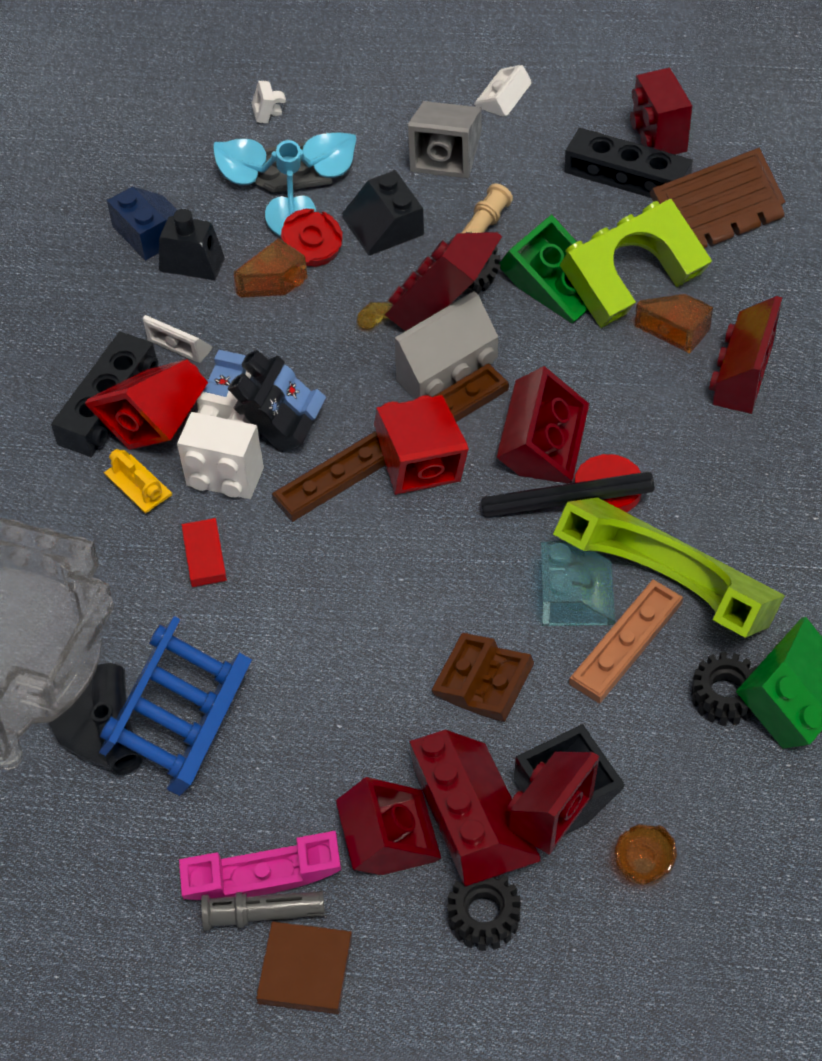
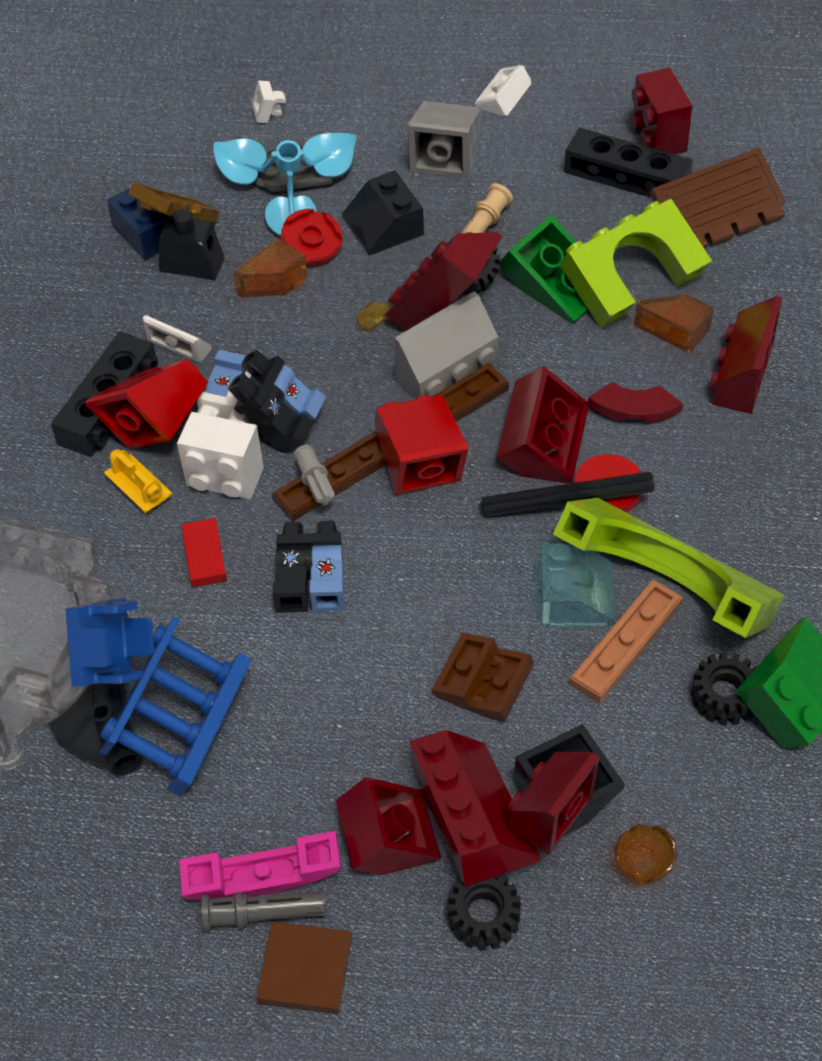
(104, 640): none -> blue panel
(169, 203): none -> pearl gold wing
(305, 556): none -> hips
(314, 474): none -> light grey axle
(646, 405): none -> dark red tile

